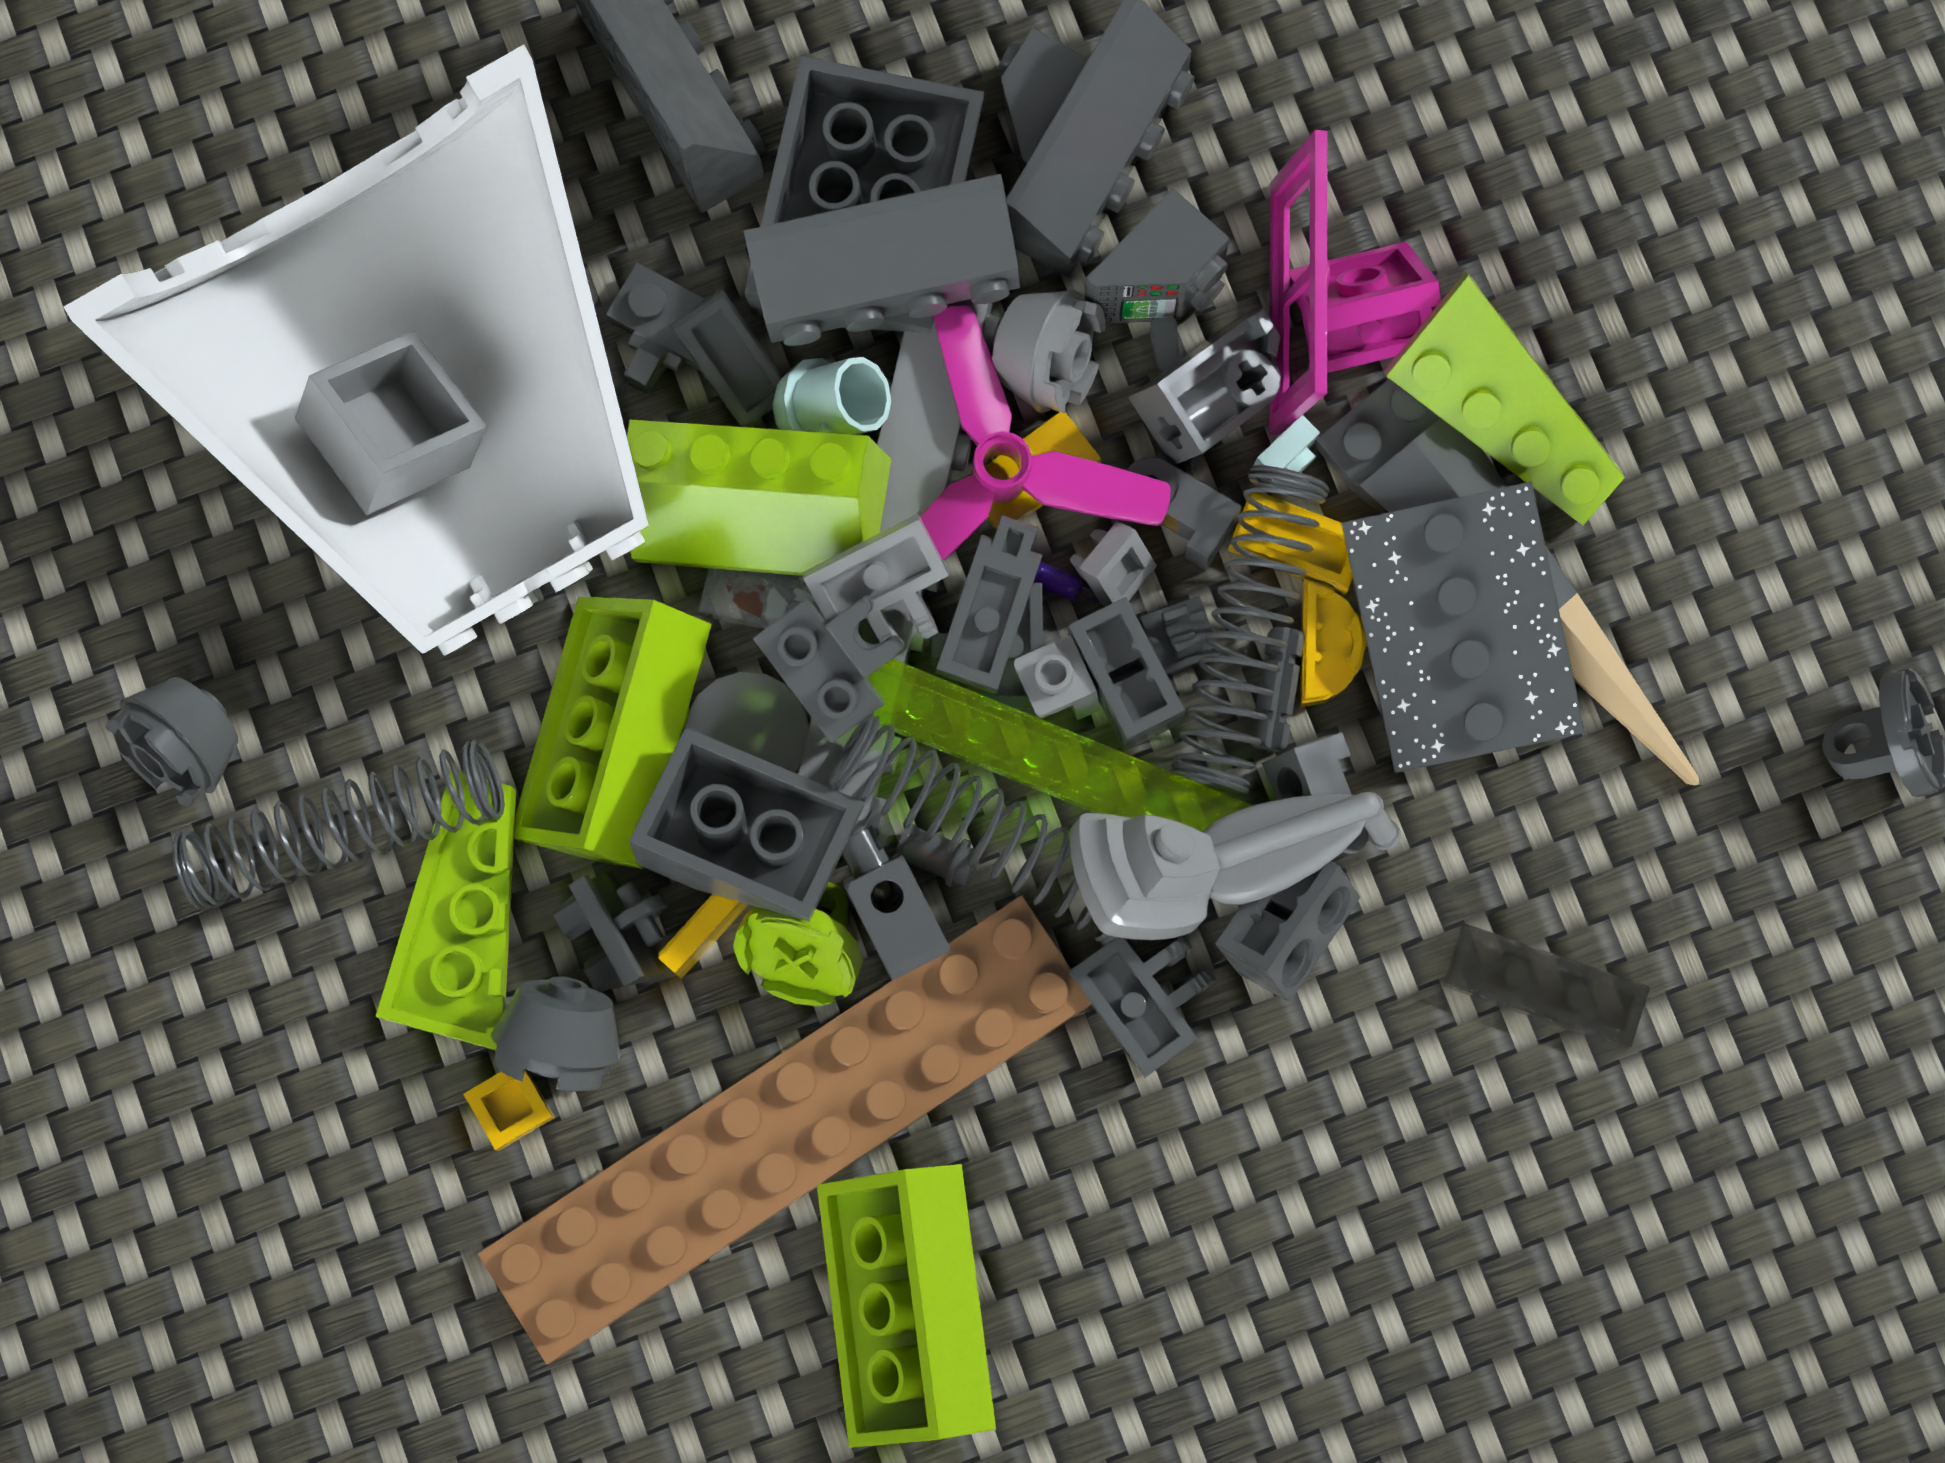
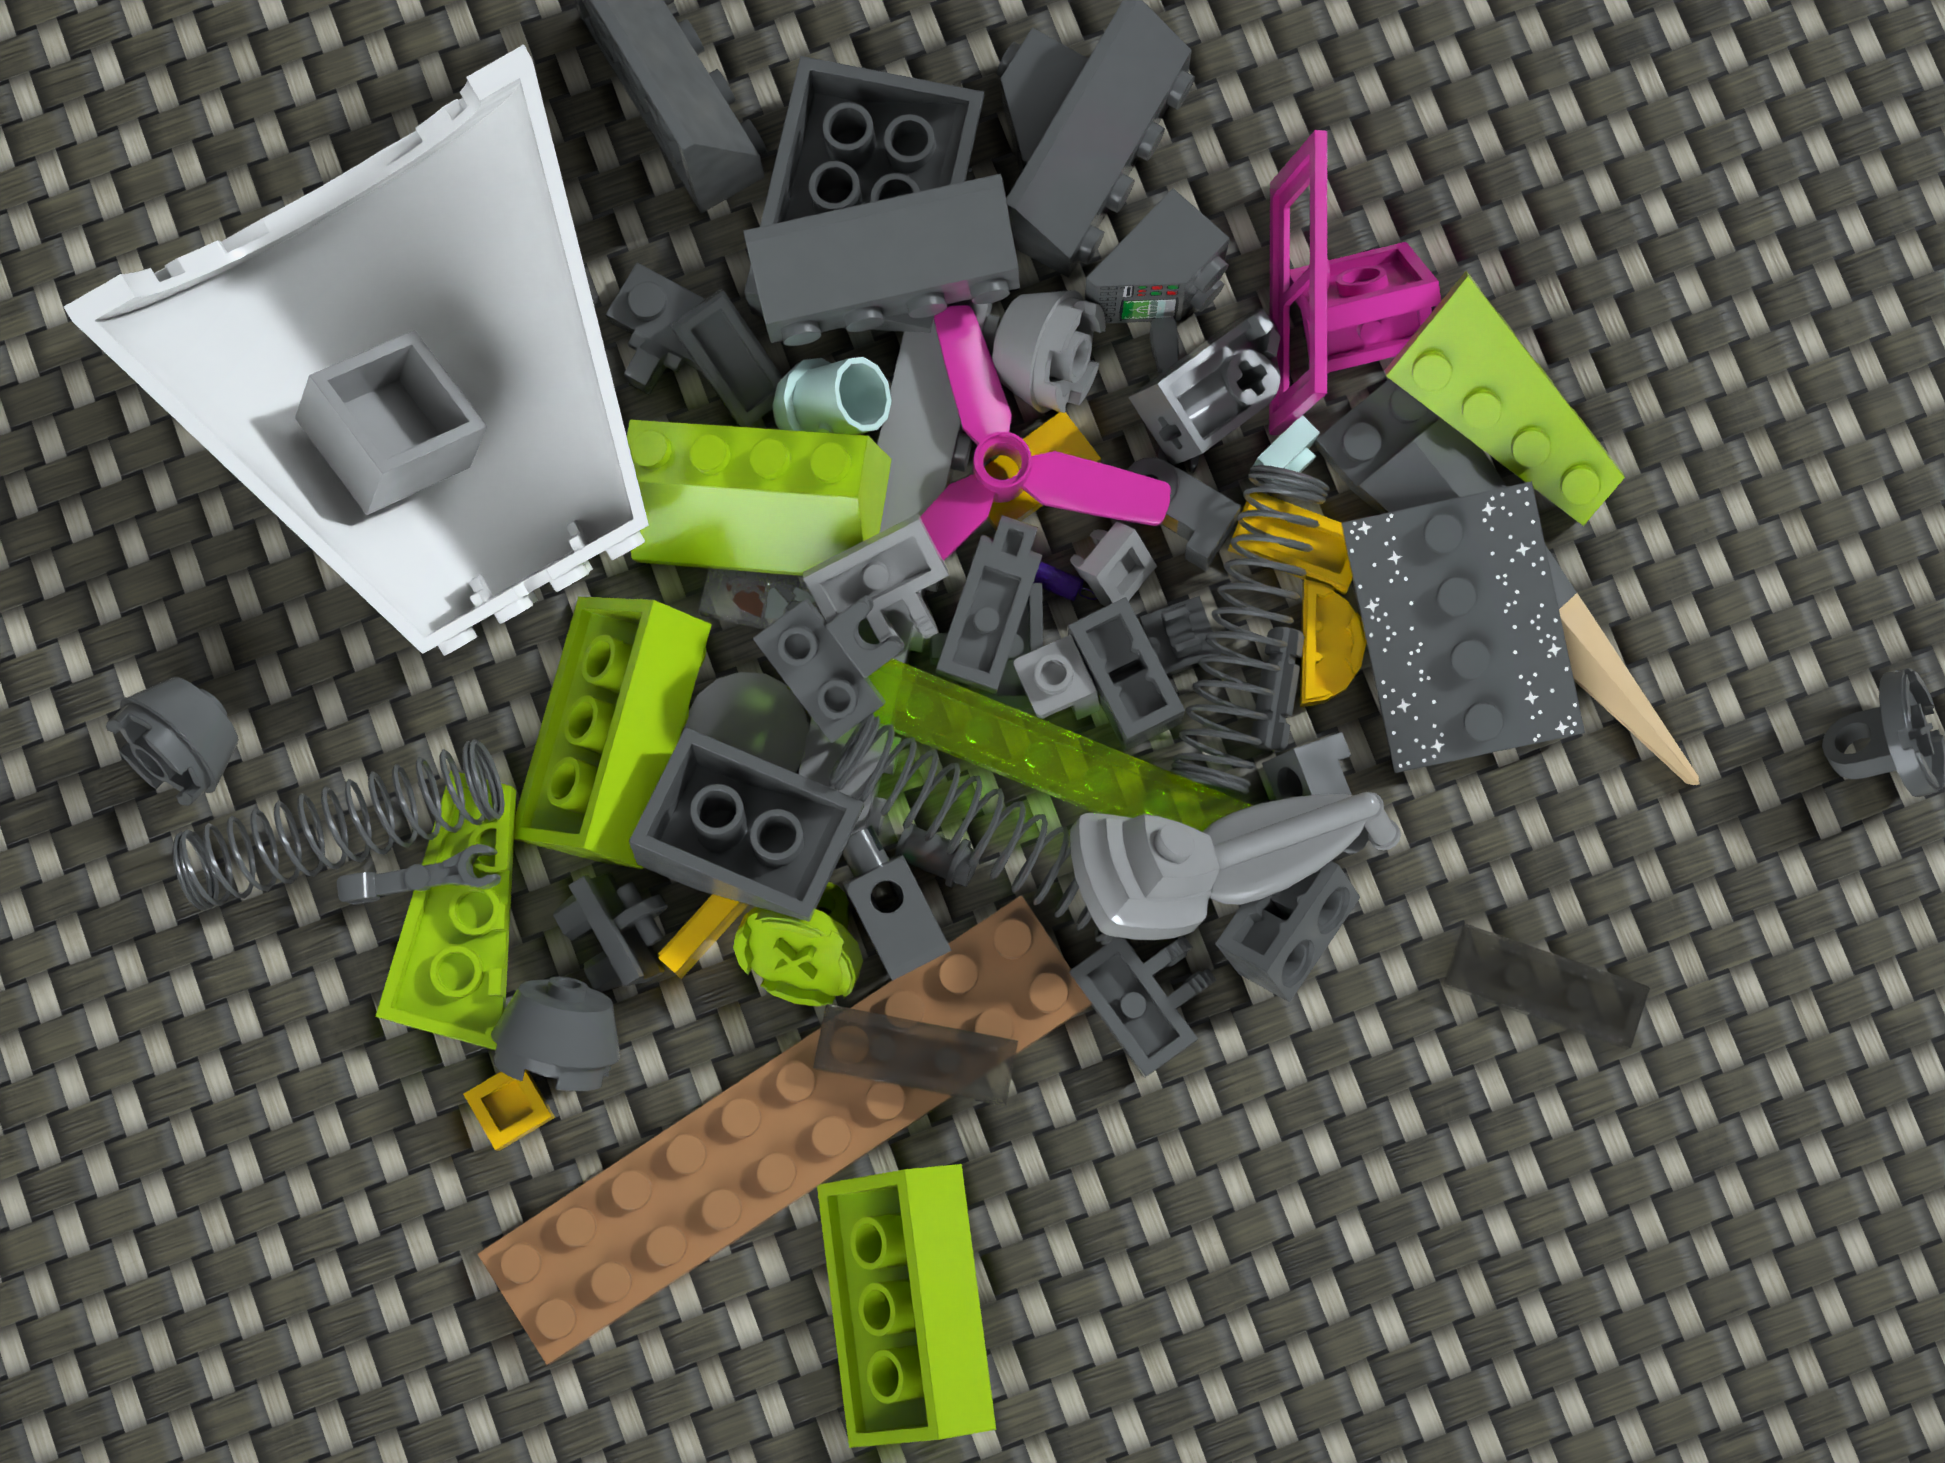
(457, 870): none -> dark grey piece
(916, 1055): none -> clear smoke tile

